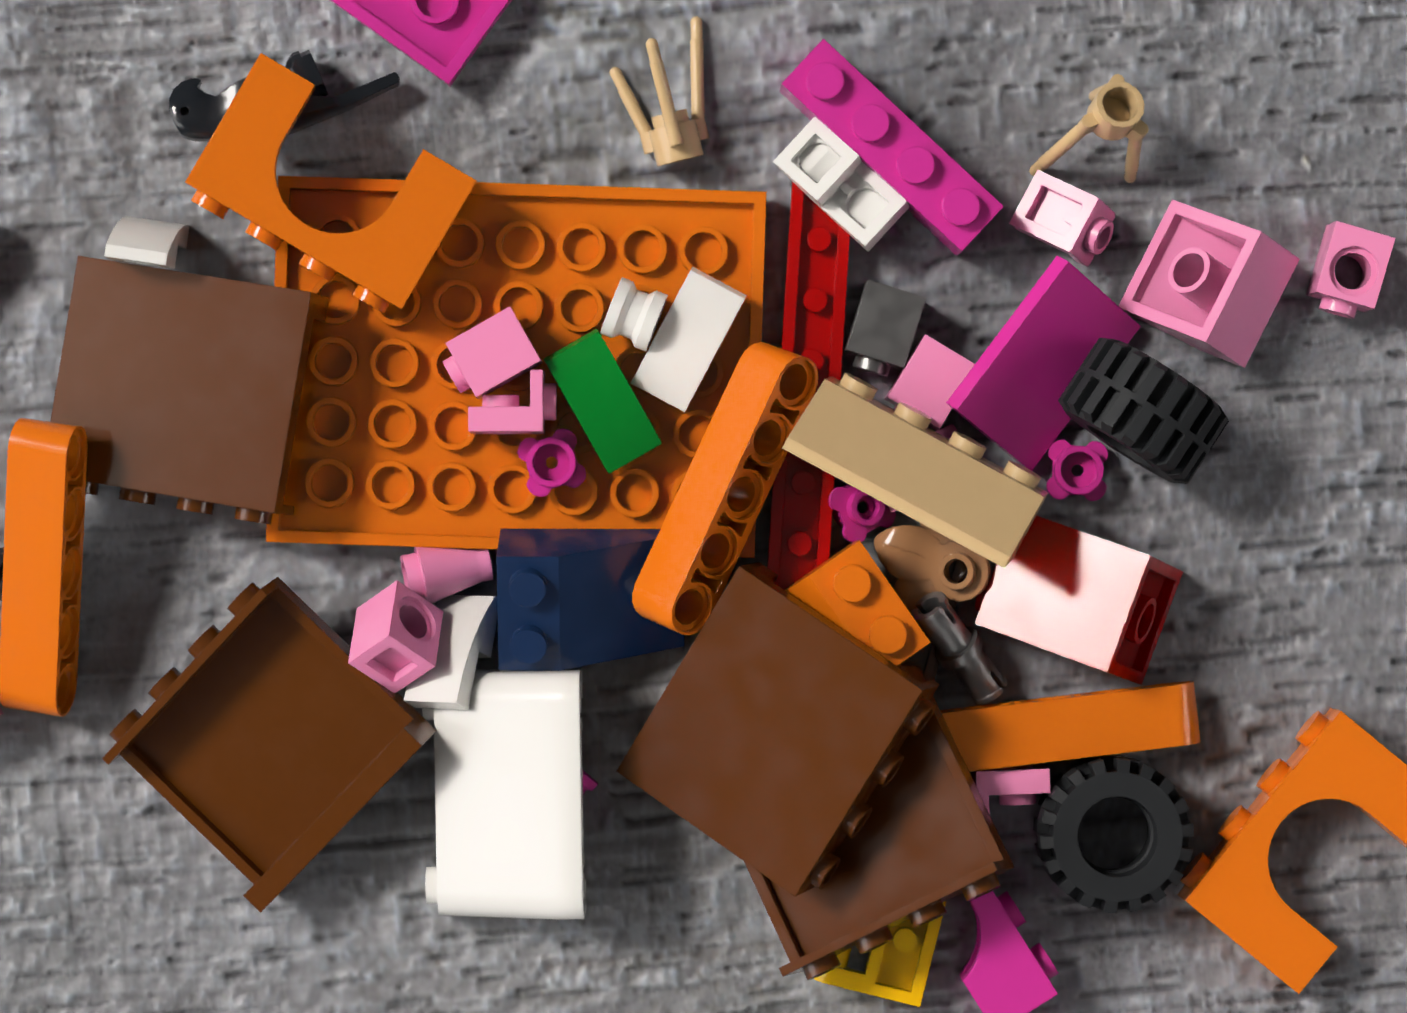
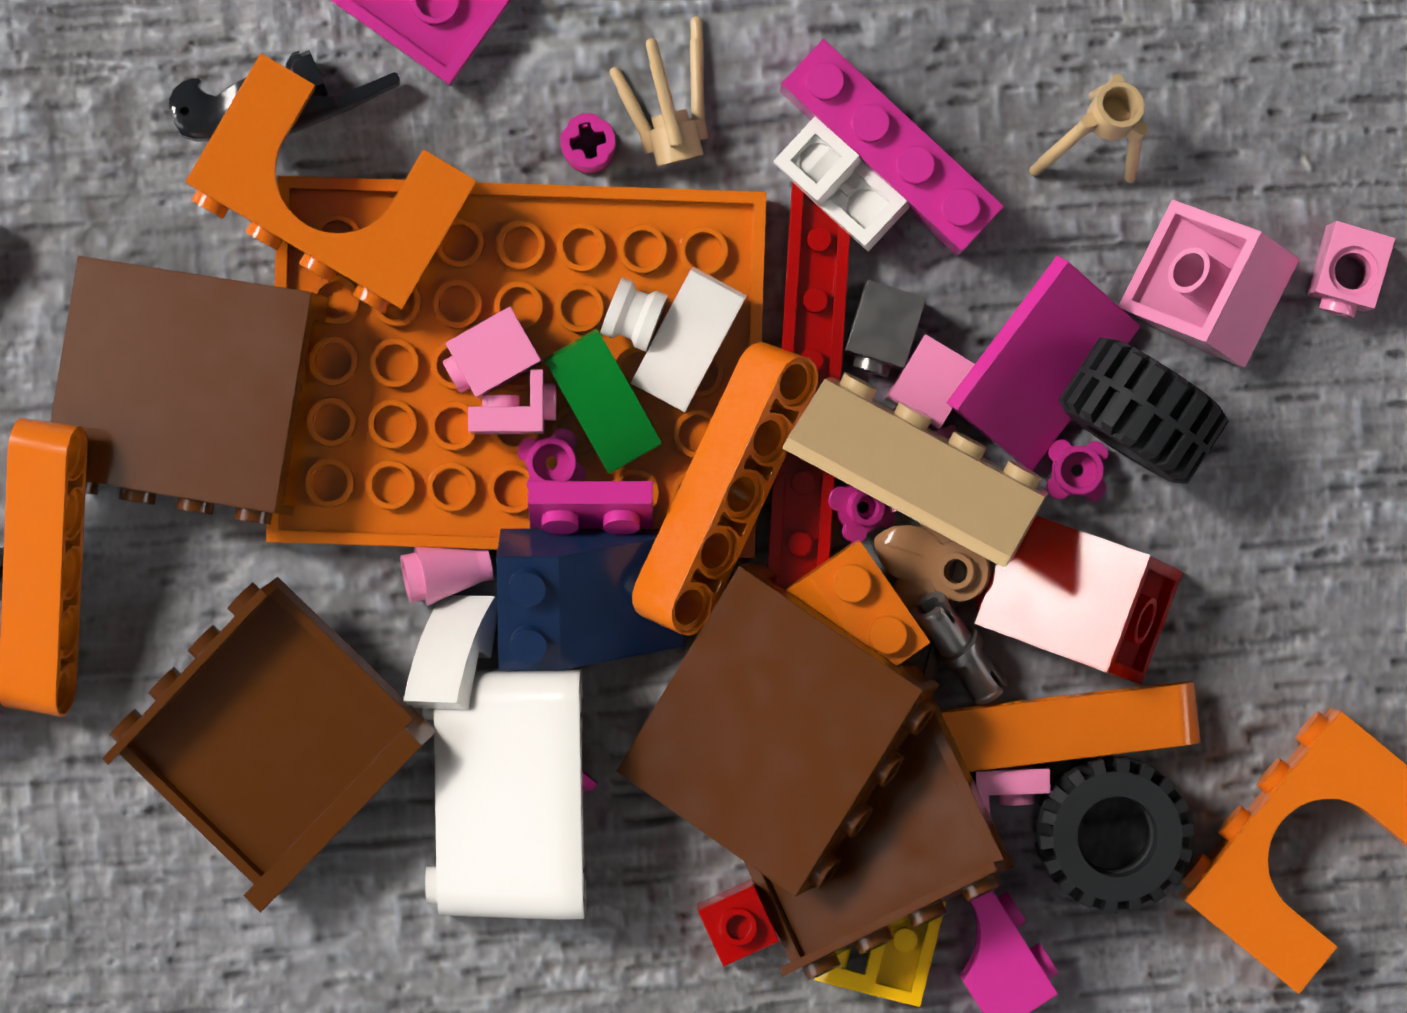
(146, 242): white slope -> none
(395, 637): bright pink brick -> none
(576, 505): none -> dark pink plate
(600, 129): none -> dark pink bush
(737, 922): none -> red brick
(1064, 218): bracket -> none

